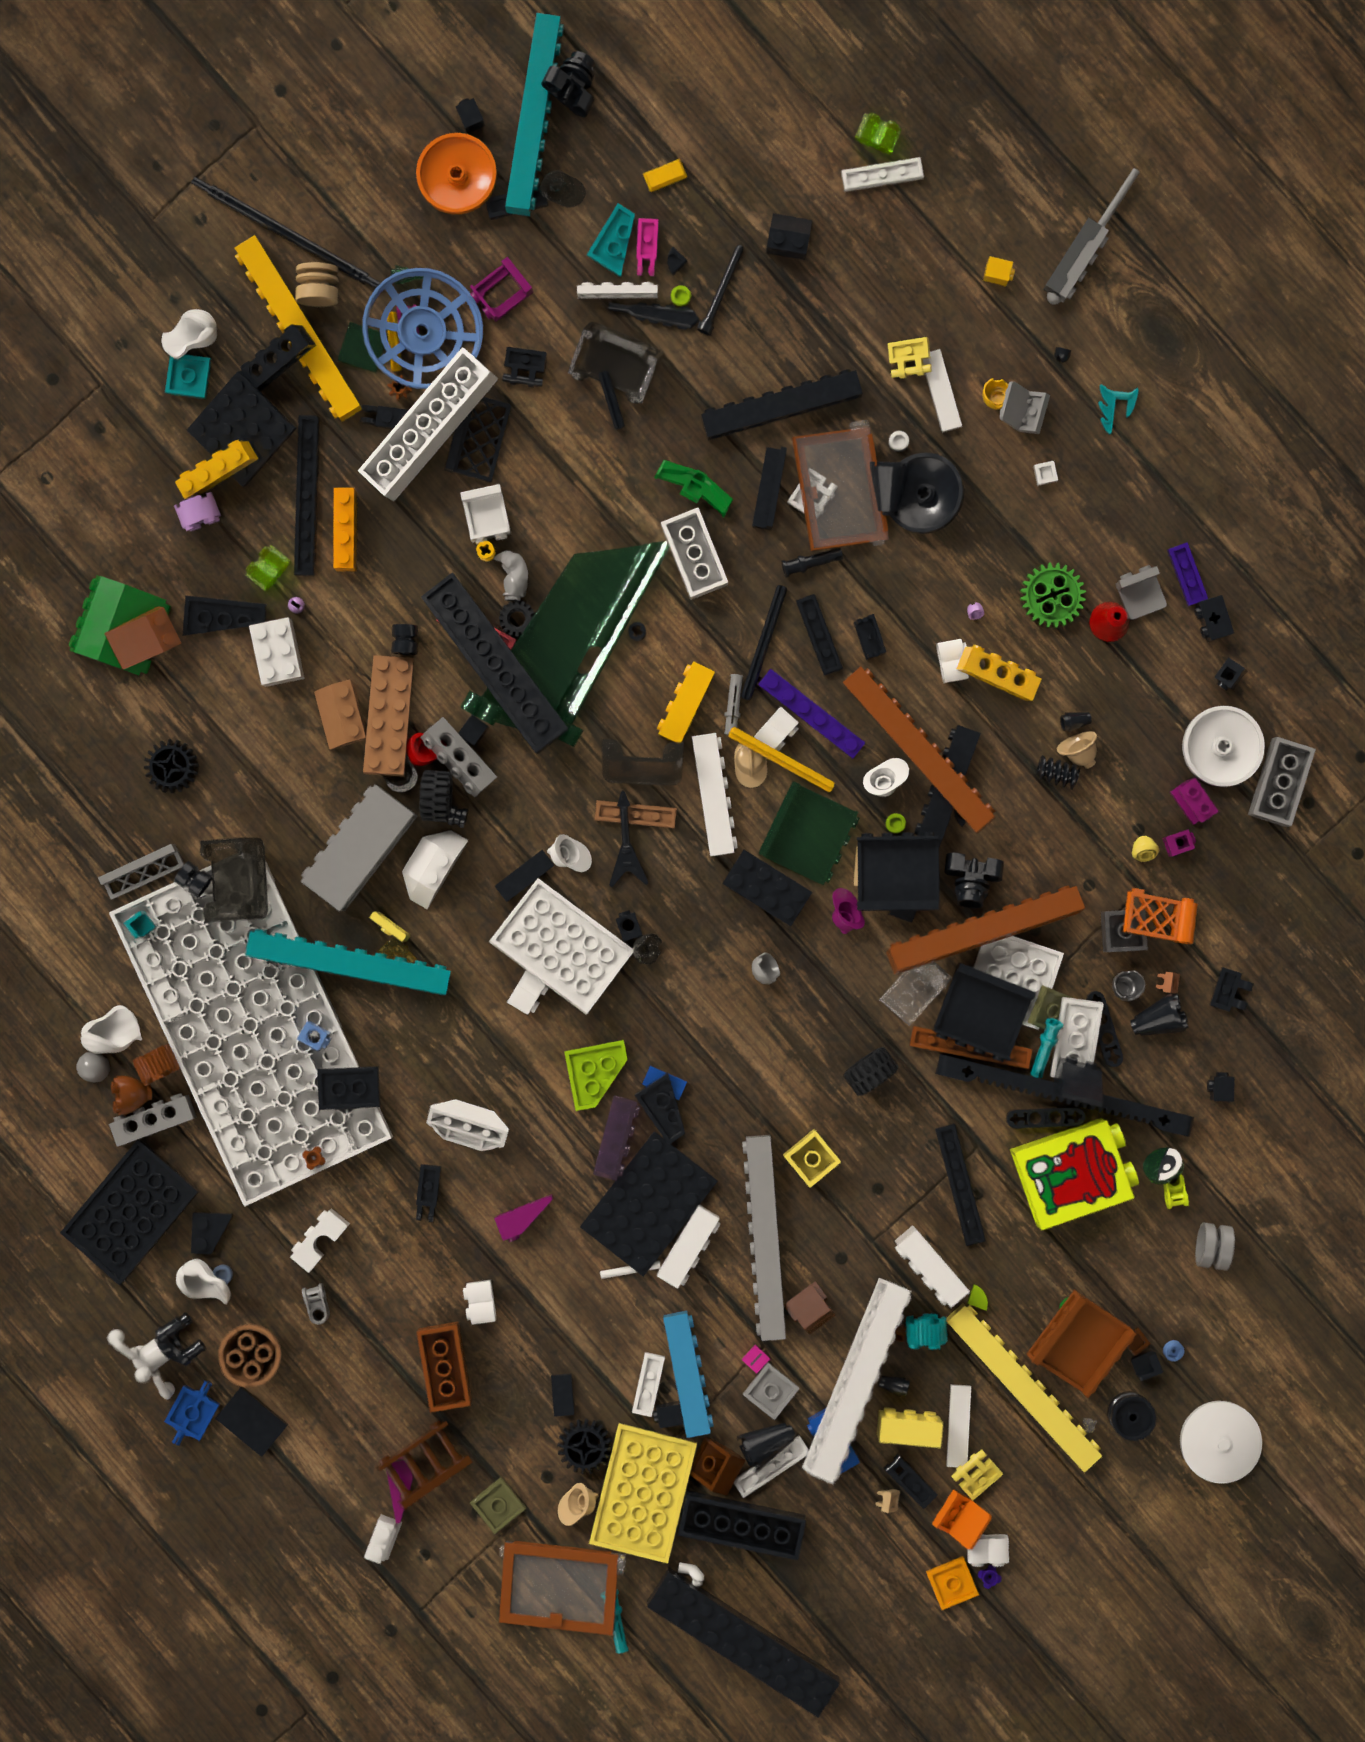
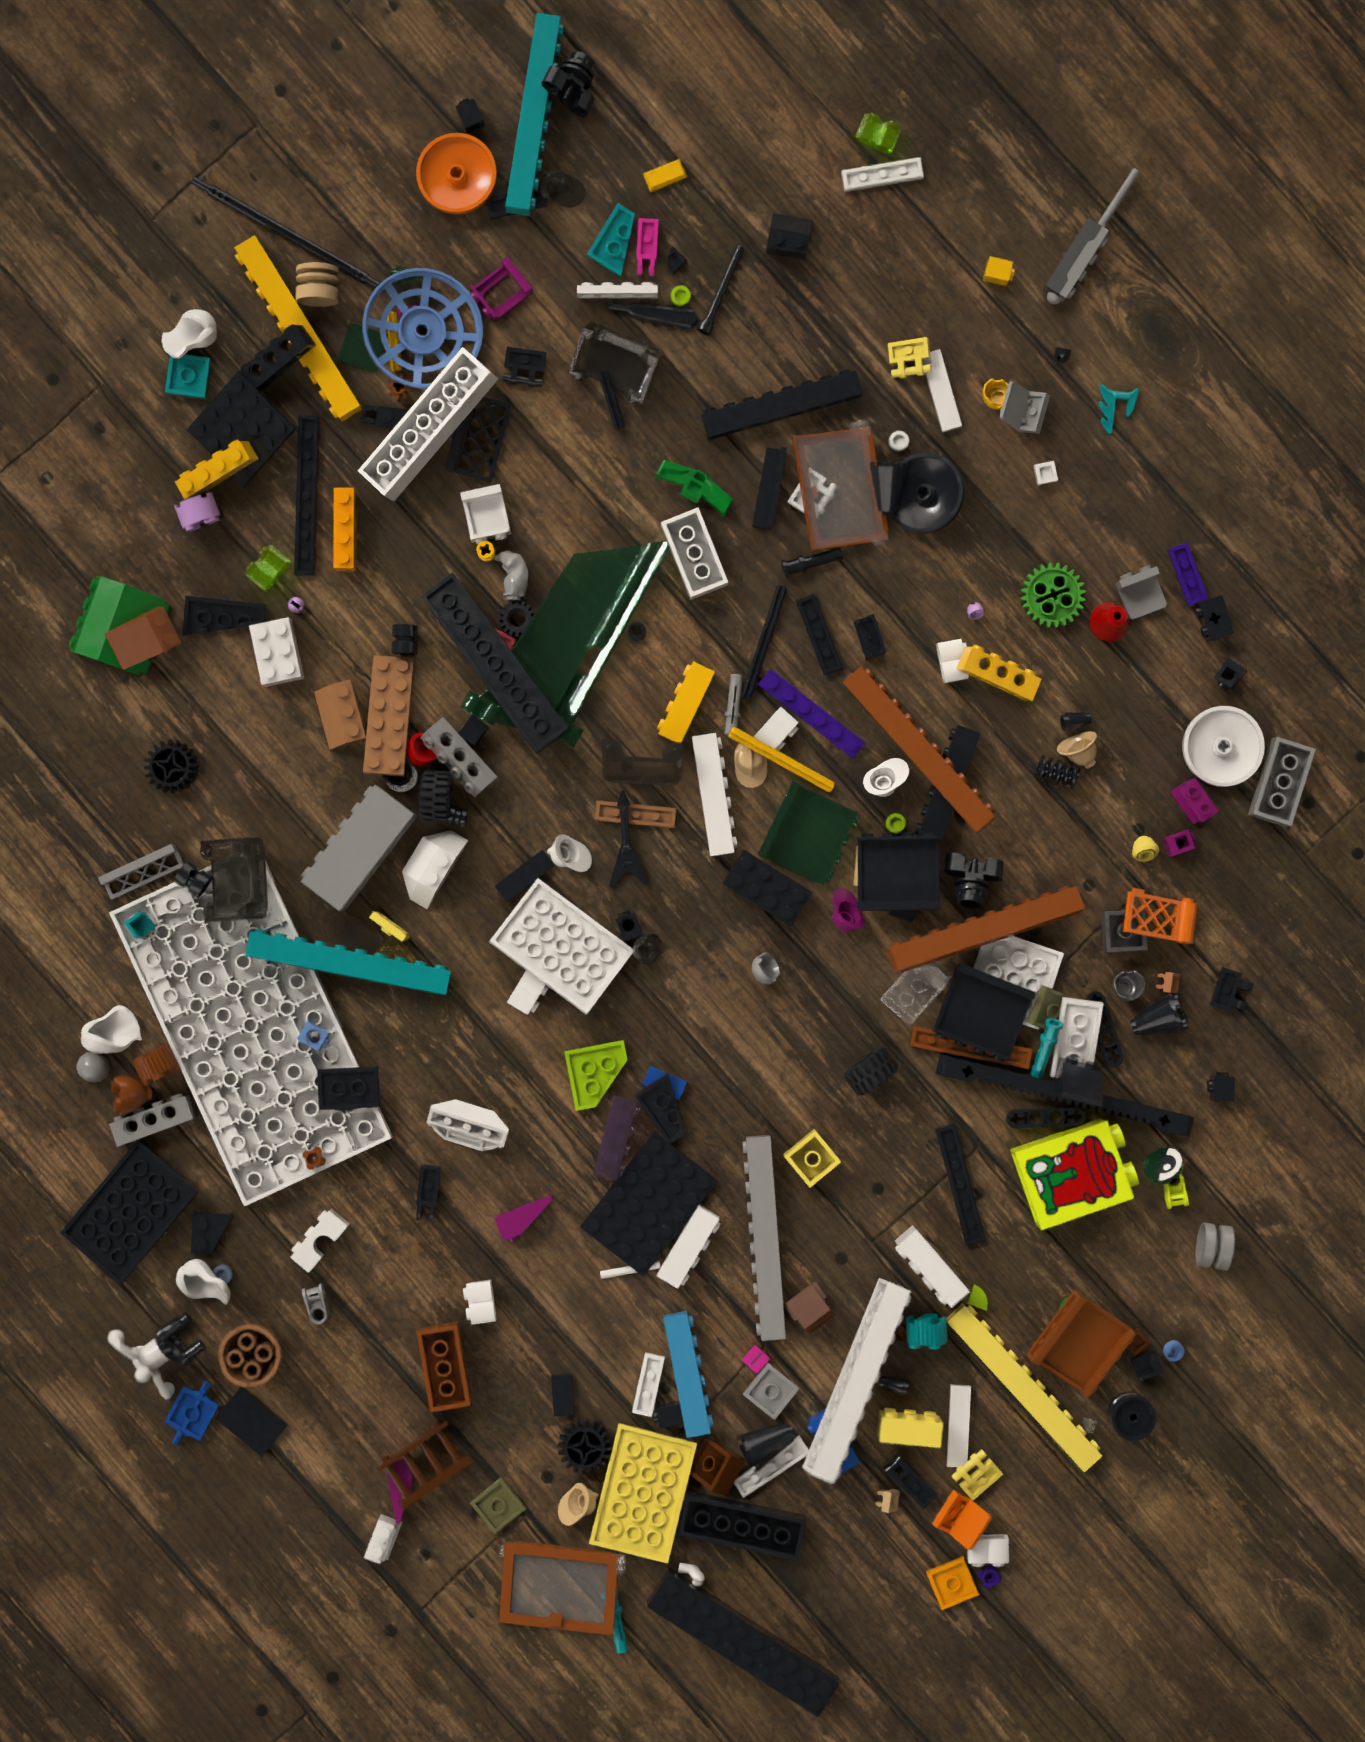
(1221, 1442): white dish -> none

